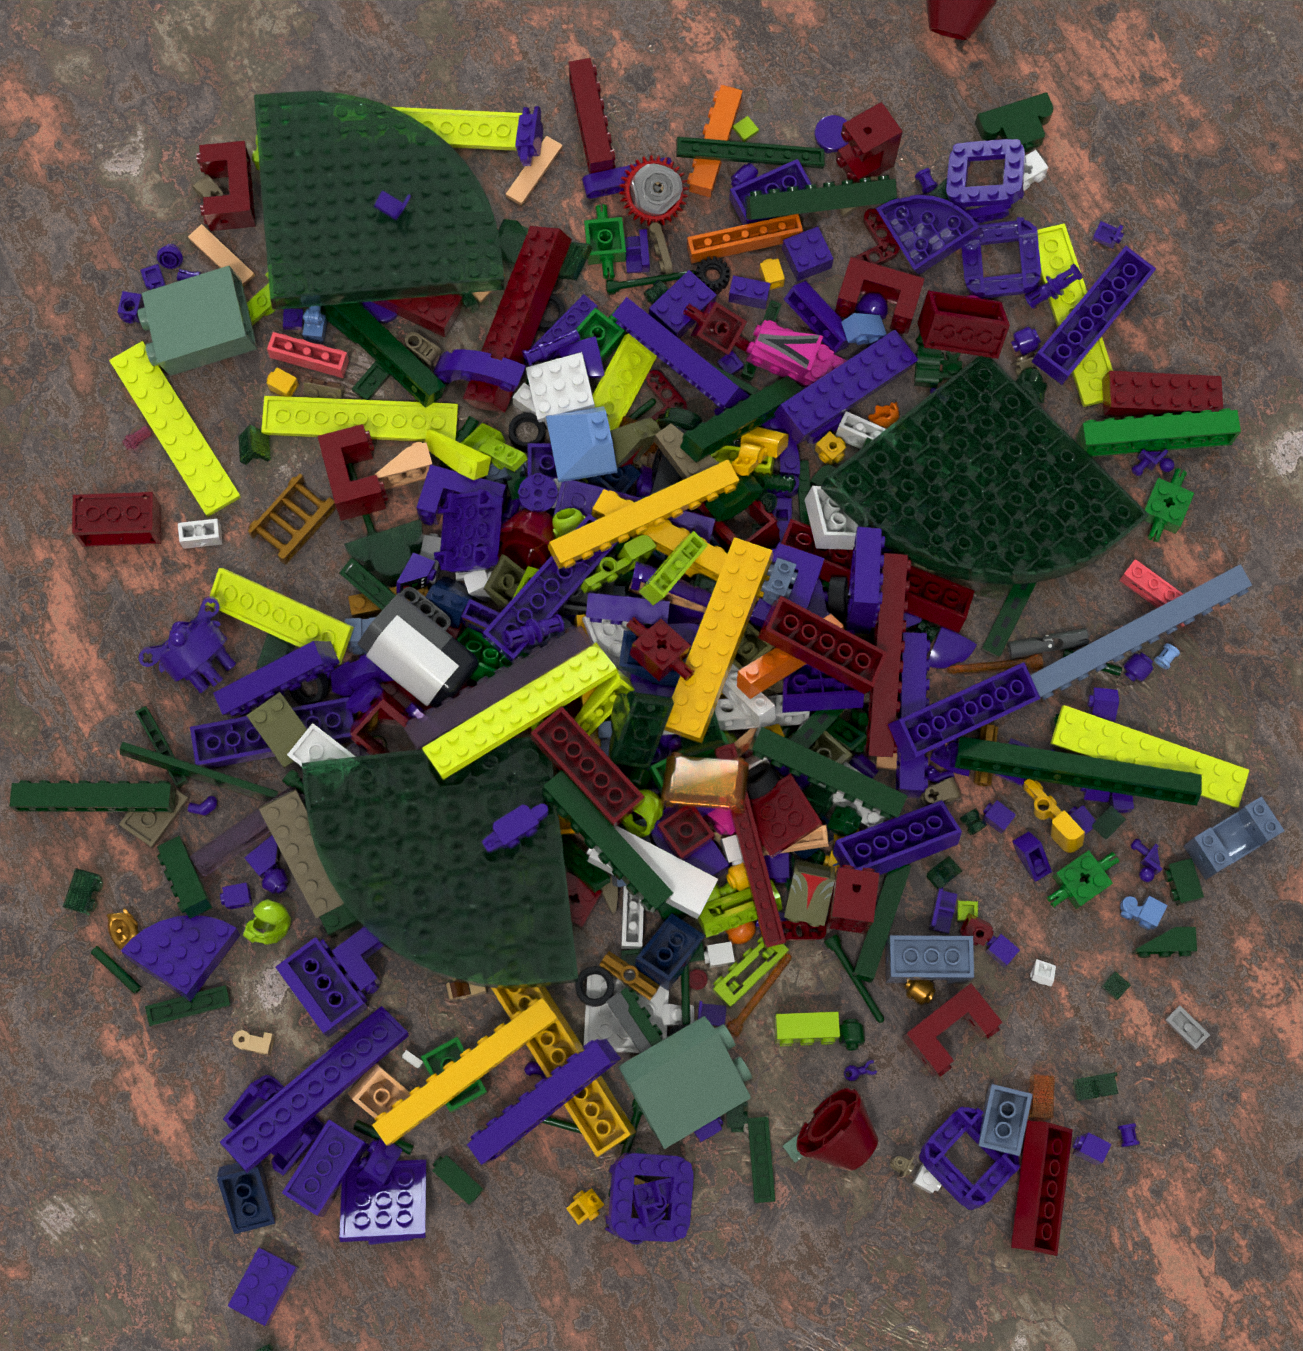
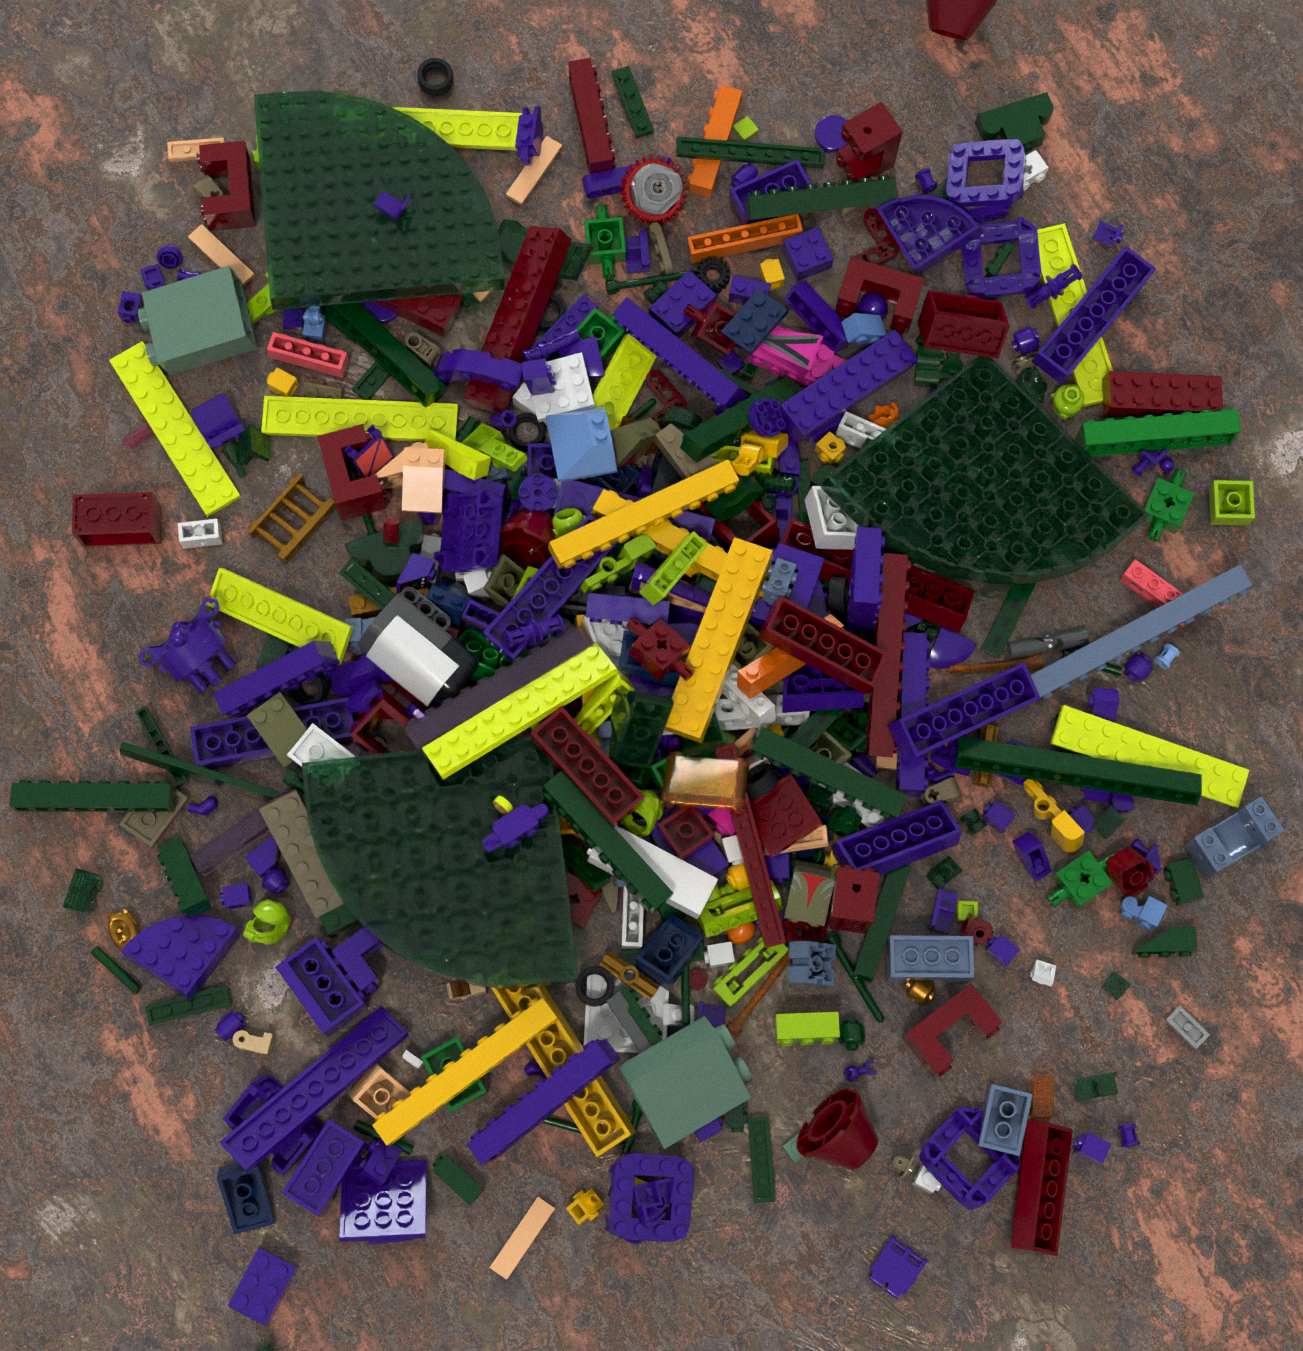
(187, 149): none -> light nougat tile
(217, 421): none -> dark purple bracket
(230, 1025): none -> dark purple brick
(231, 452): none -> clear green cone
(372, 456): none -> flag
(391, 530): none -> dark red piece
(423, 480): none -> light nougat slope
(435, 63): none -> black tyre
(498, 420): none -> dark purple hinge
(503, 805): none -> neon yellow tile
(522, 1238): none -> light nougat tile
(539, 377): none -> dark purple brick
(632, 102): none -> dark green plate
(754, 322): none -> dark blue plate
(766, 417): none -> dark purple tile
(811, 963): none -> sand blue brick
(896, 1268): none -> dark purple plate
(1002, 255): none -> dark green plate
(1067, 401): none -> lime piece
(1129, 871): none -> dark red brick
(1231, 502): none -> lime brick

